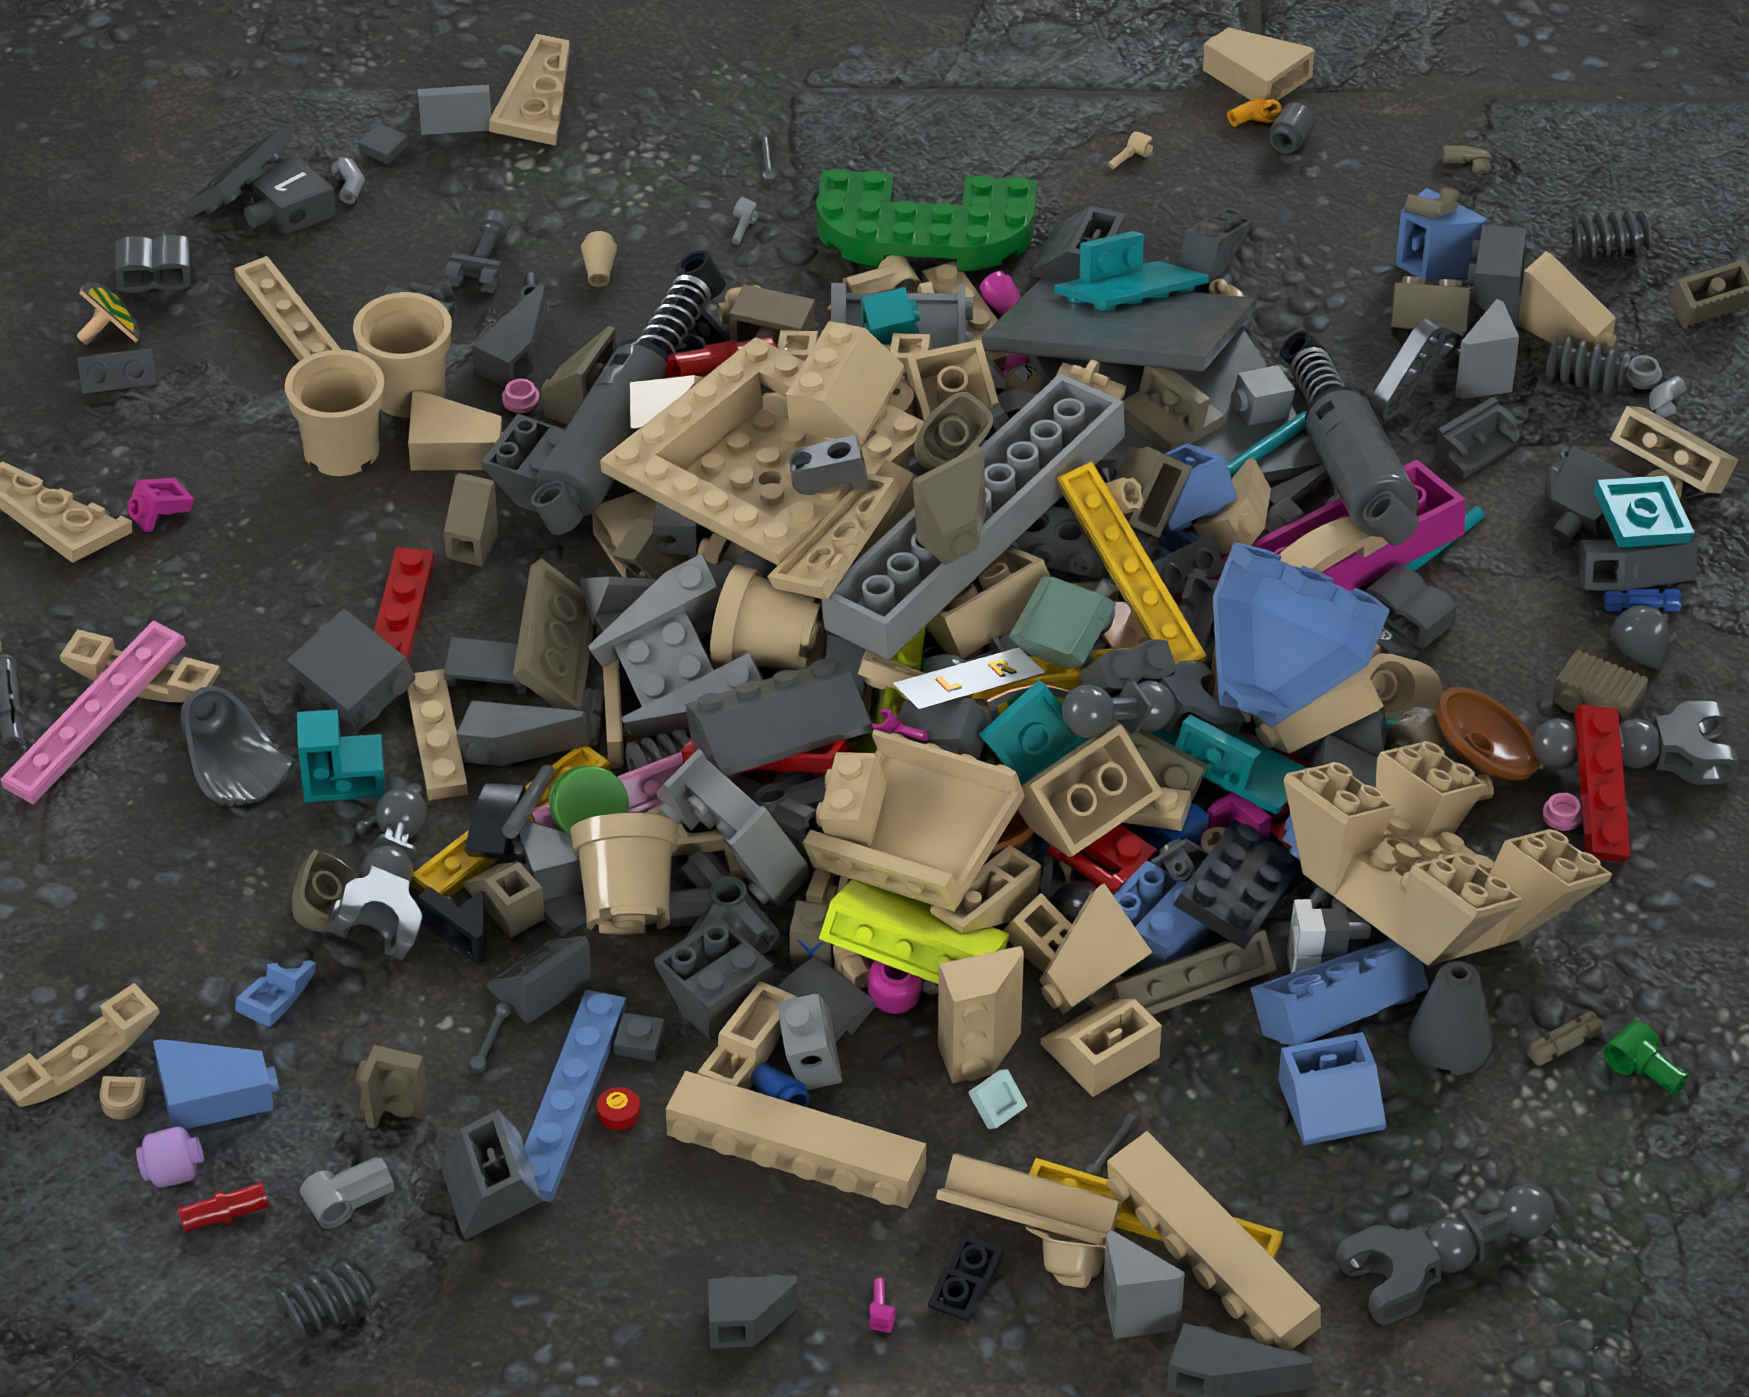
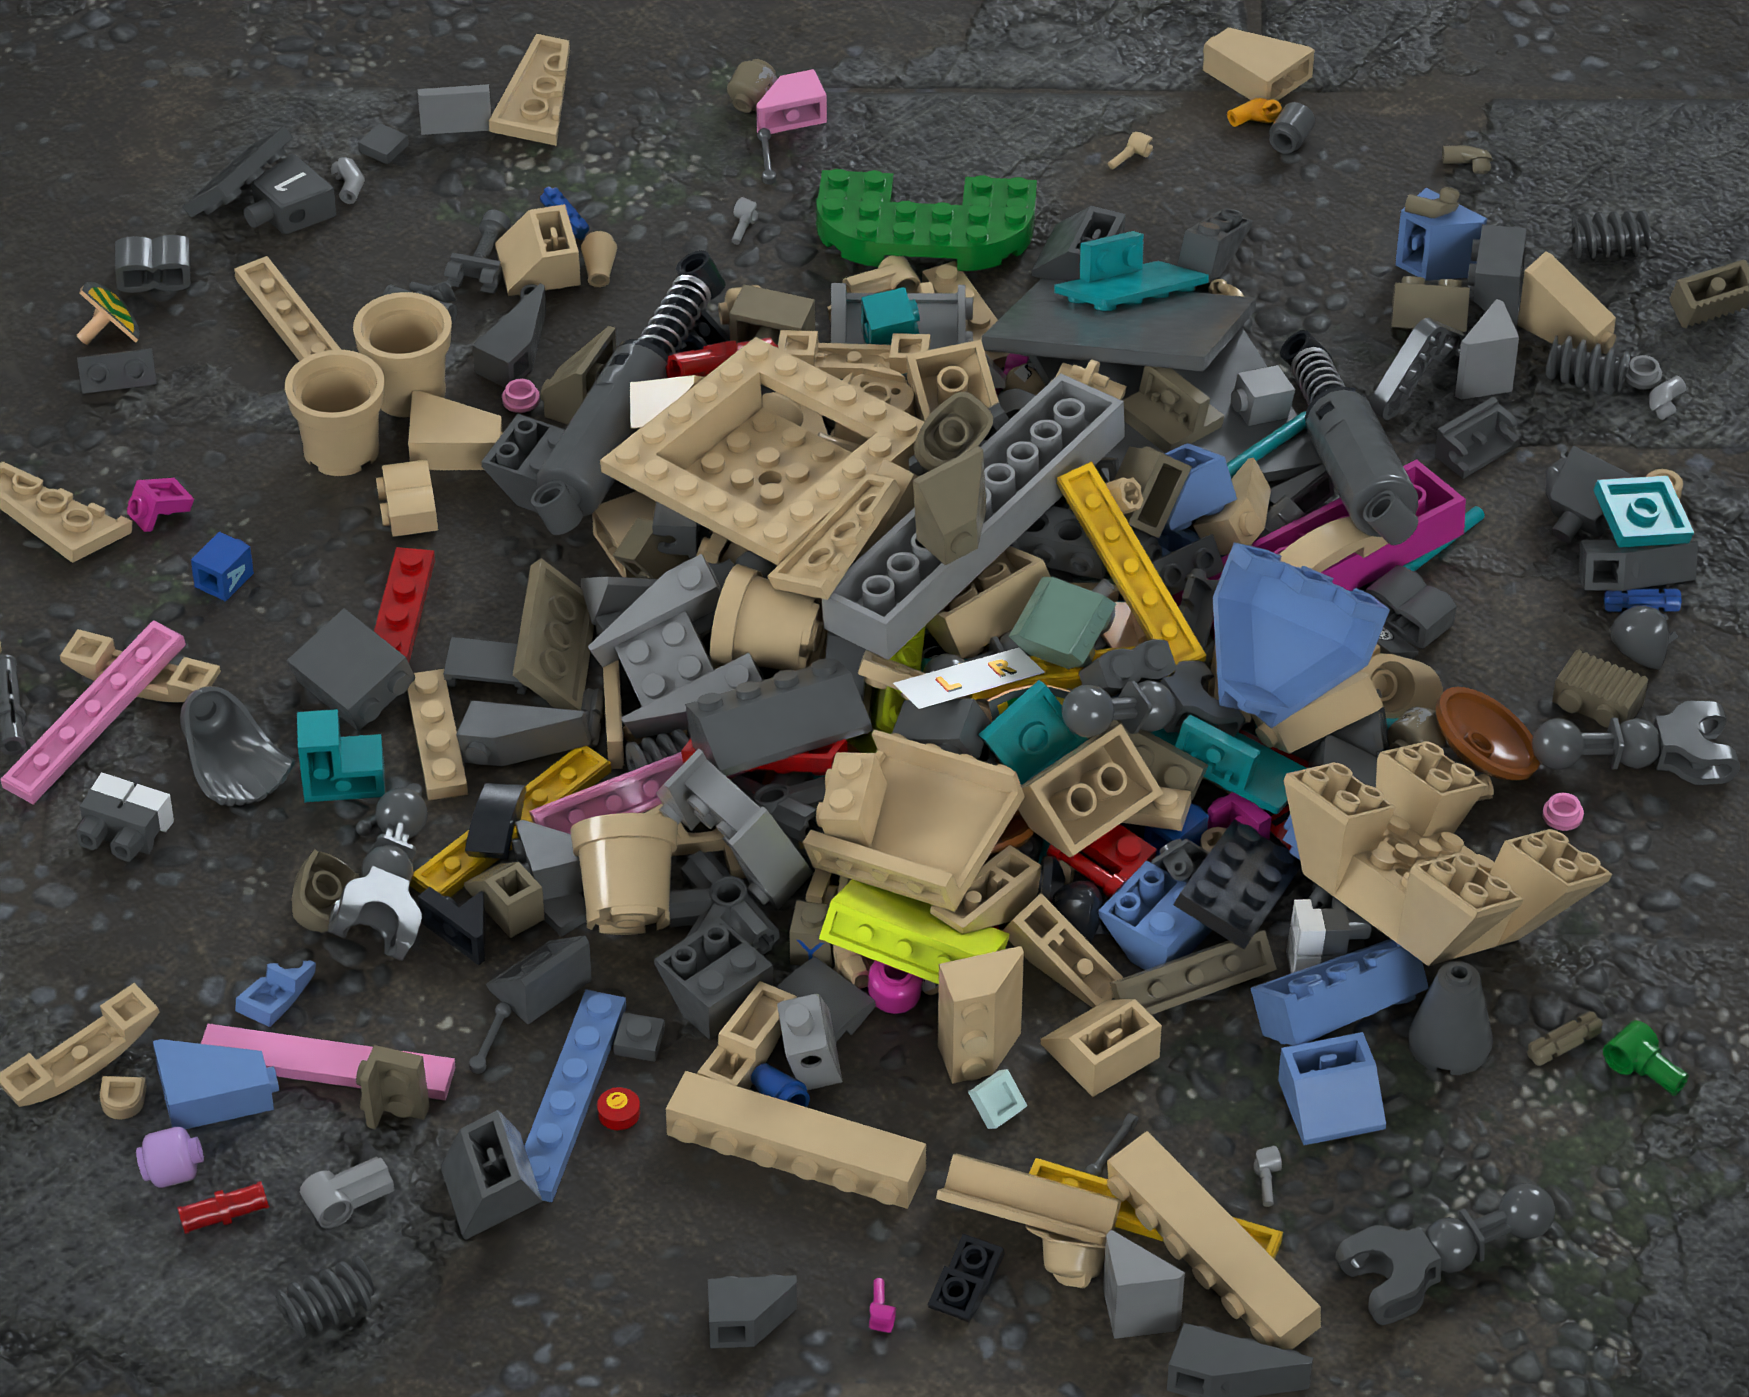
(123, 816): none -> dark grey hips
(222, 566): none -> blue brick
(320, 1059): none -> bright pink tile
(409, 498): none -> tan brick
(471, 520): dark tan slope -> none
(528, 801): dark grey bar -> none
(539, 251): none -> tan slope
(554, 197): none -> blue axle
(586, 794): bright green head -> none
(750, 84): none -> dark tan head
(793, 103): none -> bright pink slope
(828, 465): dark grey leg -> none
(842, 384): tan slope -> none
(894, 725): dark pink hand -> none
(999, 292): dark pink cone -> none
(1093, 952): tan slope -> none
(1266, 1162): none -> light grey hand
(1602, 783): red plate -> none
(1674, 449): tan brick -> none

